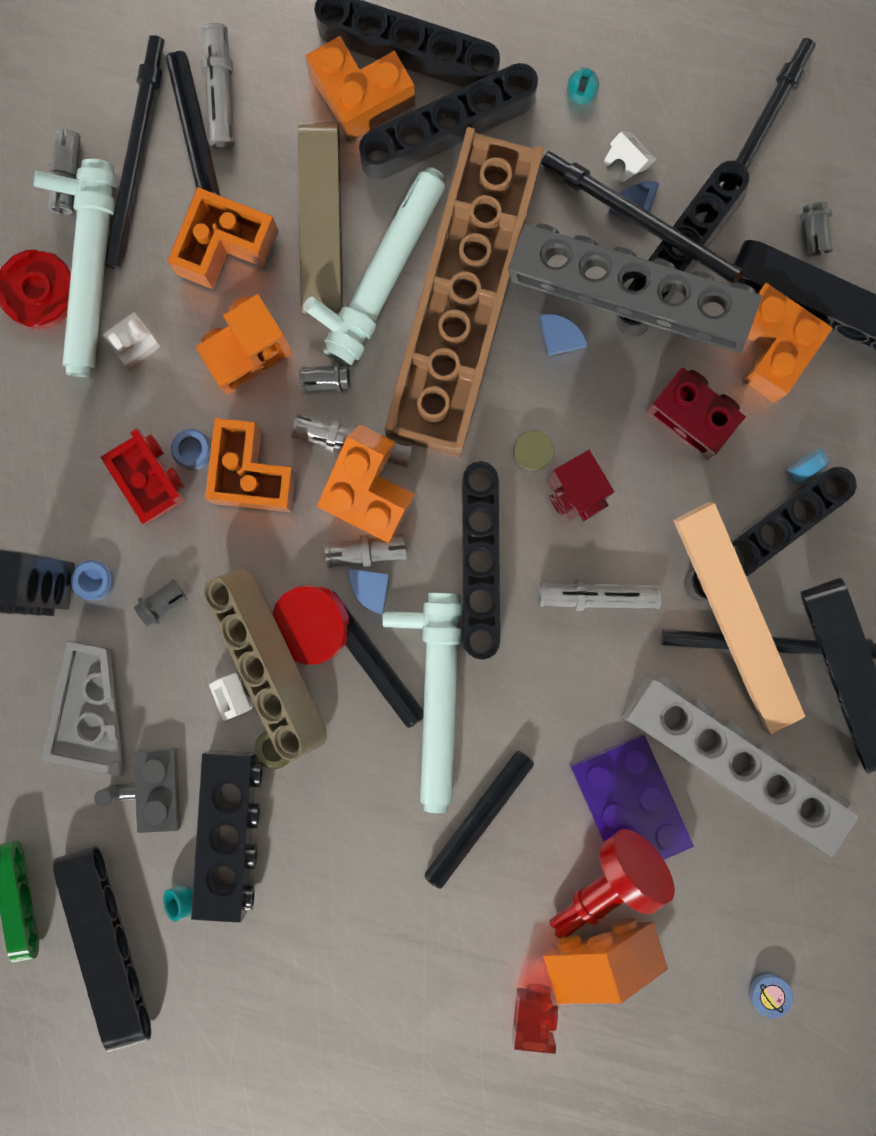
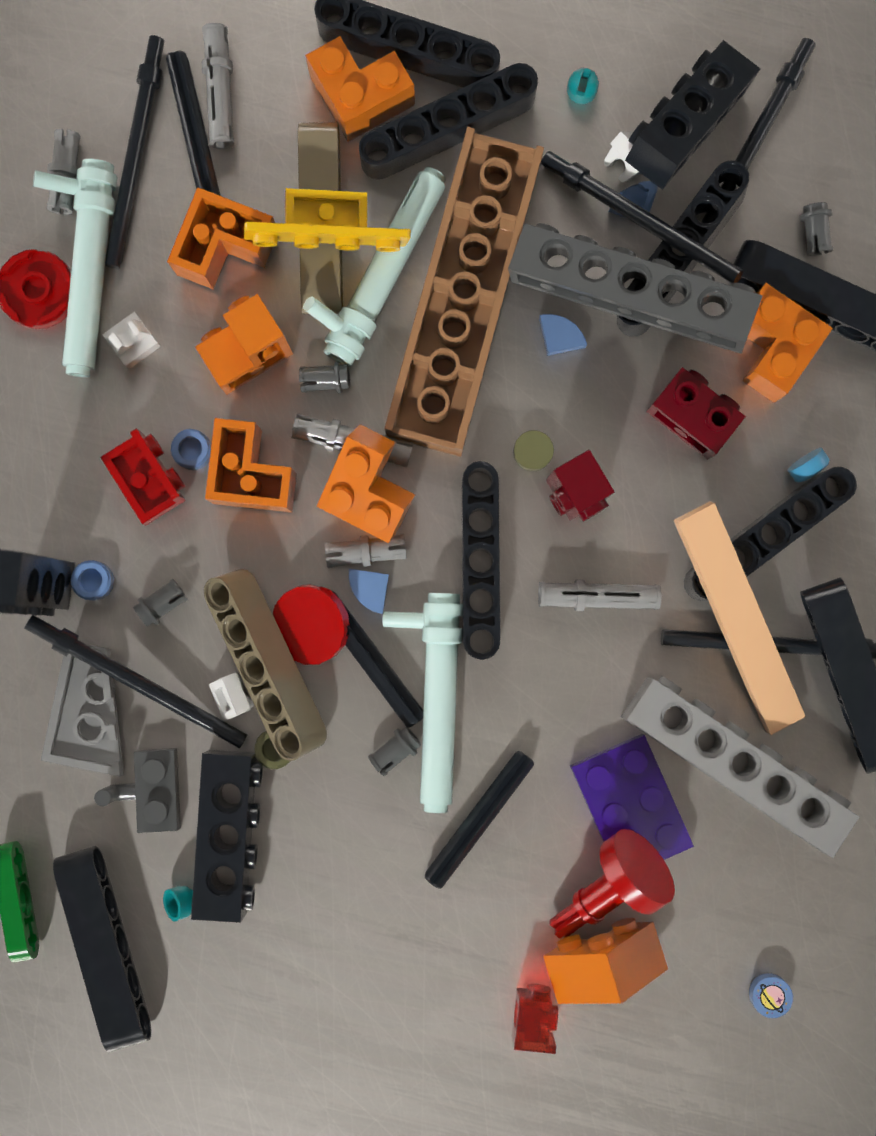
(67, 643): none -> black bar
(326, 218): none -> yellow bracket
(395, 751): none -> dark grey pin
(691, 114): none -> black brick

